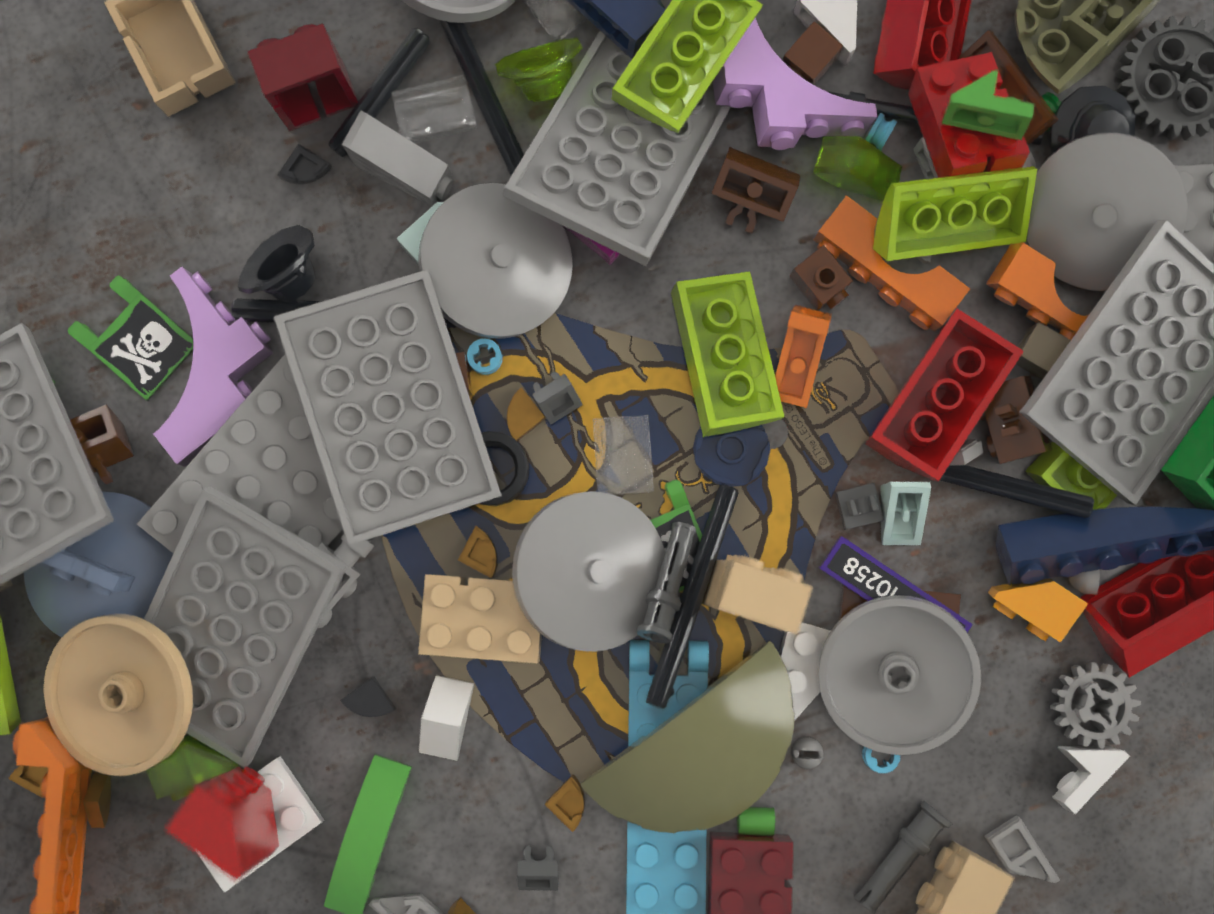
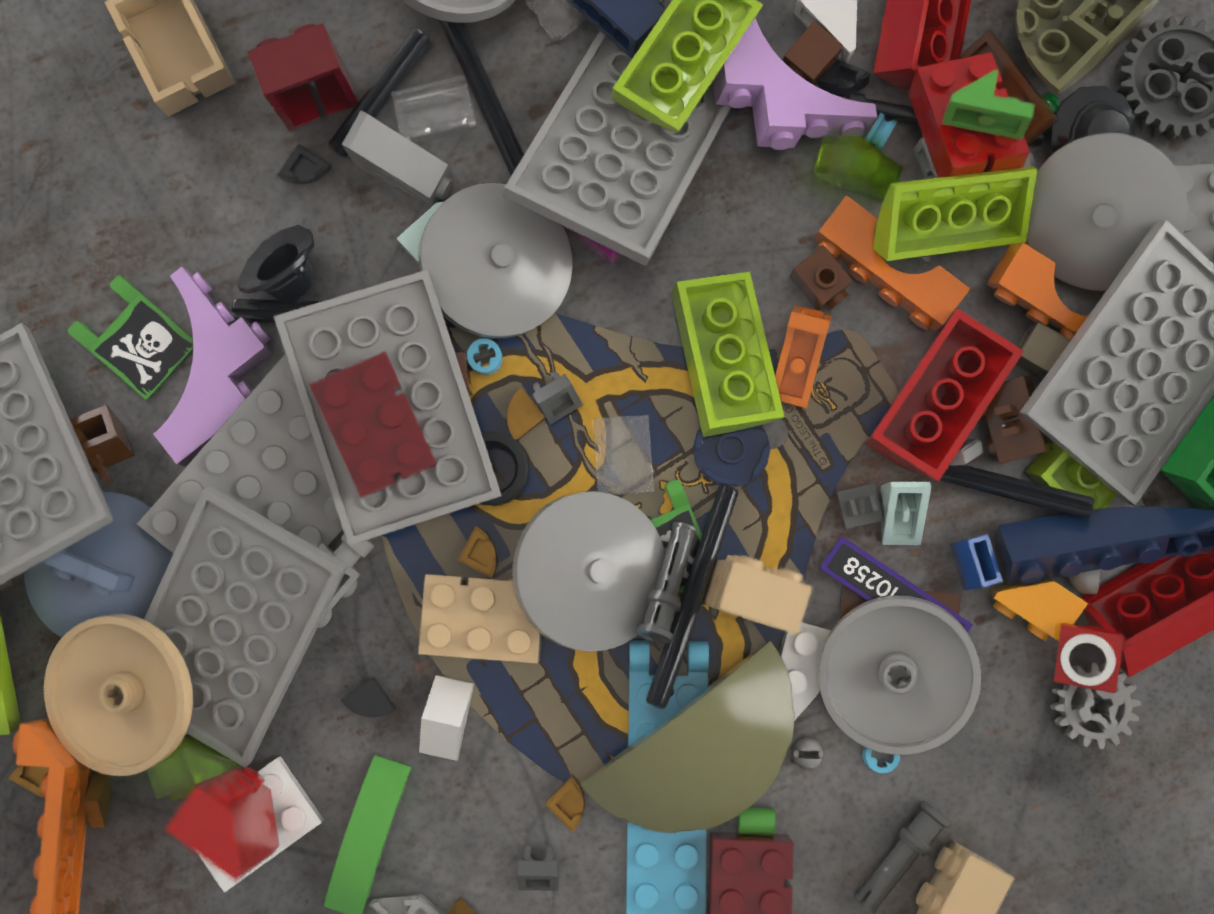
(372, 424): none -> dark red piece
(541, 70): clear neon green hat -> none
(756, 186): reddish brown brick -> none
(843, 79): none -> black tile
(976, 562): none -> blue piece
(1019, 851): light grey tile -> none
(1094, 769): white slope -> none
(1108, 641): none -> piece

